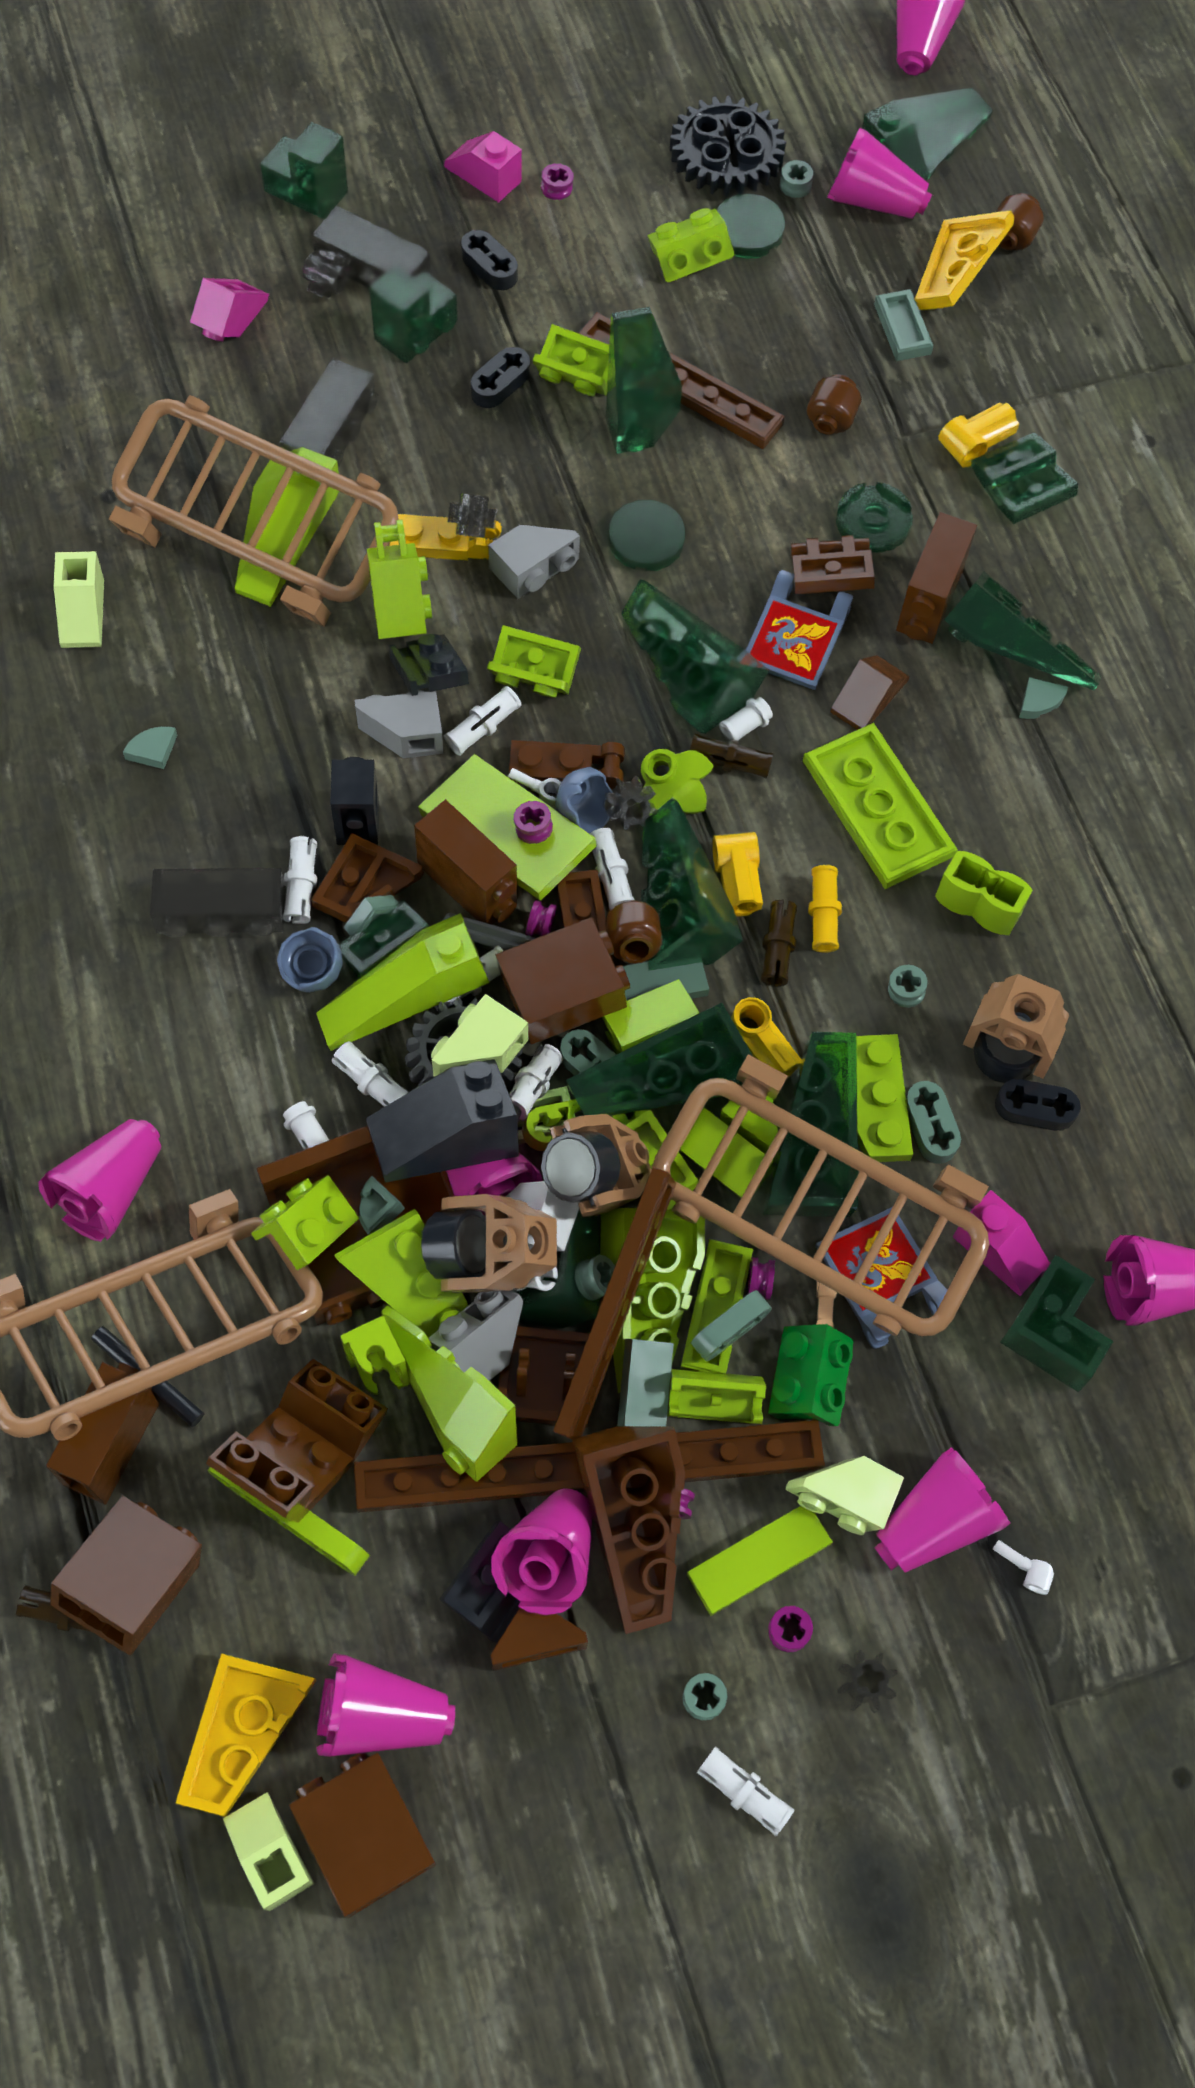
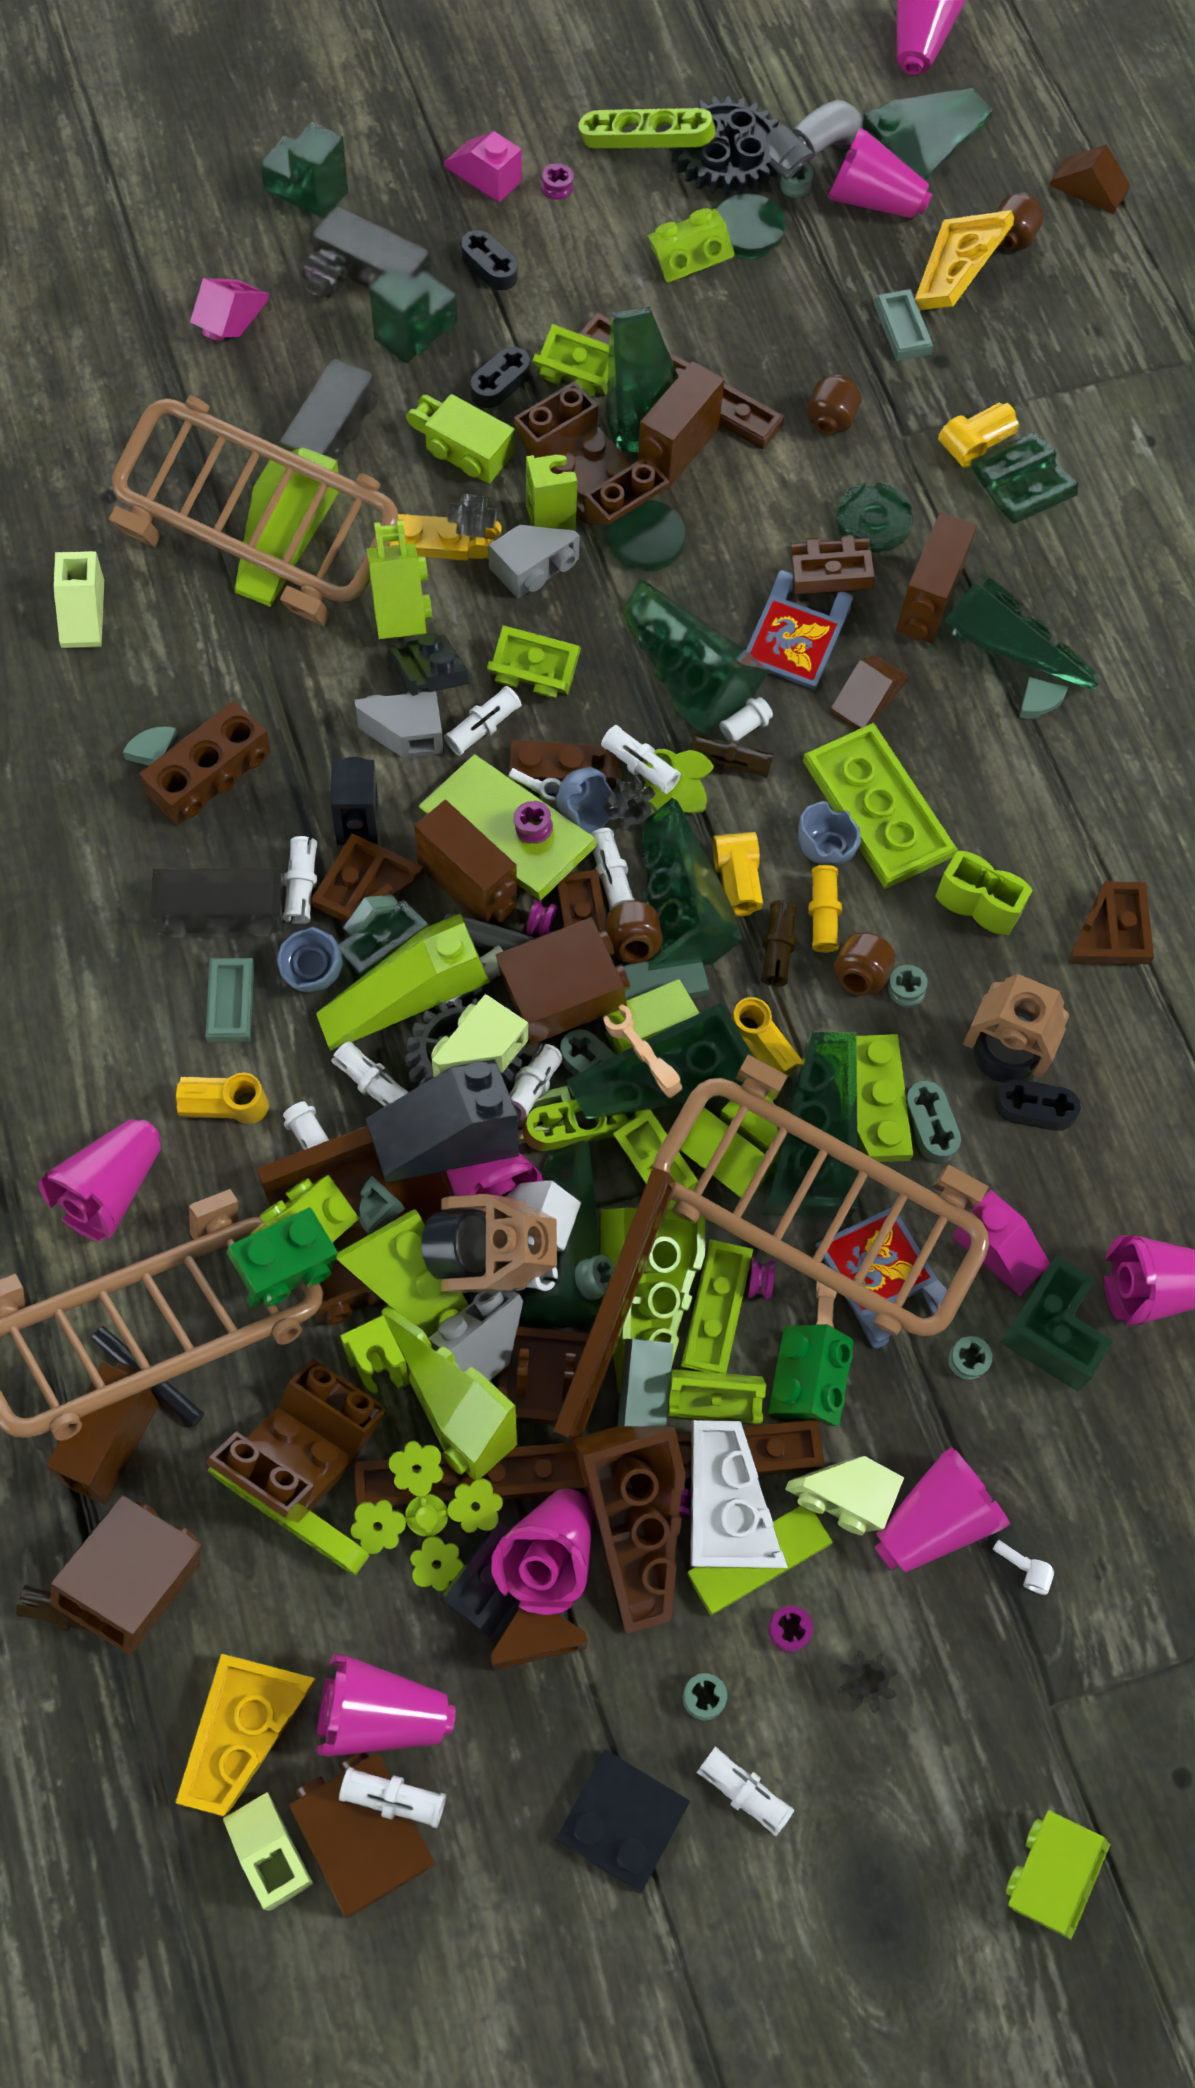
(207, 744): none -> reddish brown brick
(218, 1098): none -> yellow piece
(229, 1000): none -> sand green tile
(283, 1258): none -> green bracket
(392, 1797): none -> white pin
(426, 1515): none -> lime plant
(464, 435): none -> lime brick
(550, 496): none -> lime hinge
(595, 1162): piece -> none
(605, 477): none -> reddish brown slope
(622, 1820): none -> black plate
(660, 775): none -> white pin
(664, 1074): none -> light nougat piece
(682, 421): none -> reddish brown brick
(689, 128): none -> lime beam
(727, 1503): none -> white wing
(731, 1325): sand green beam -> none
(827, 835): none -> sand blue hair
(828, 125): none -> piece
(864, 963): none -> reddish brown head
(960, 1347): none -> sand green bush
(1057, 1873): none -> lime brick
(1093, 178): none -> reddish brown slope
(1116, 927): none -> reddish brown wing

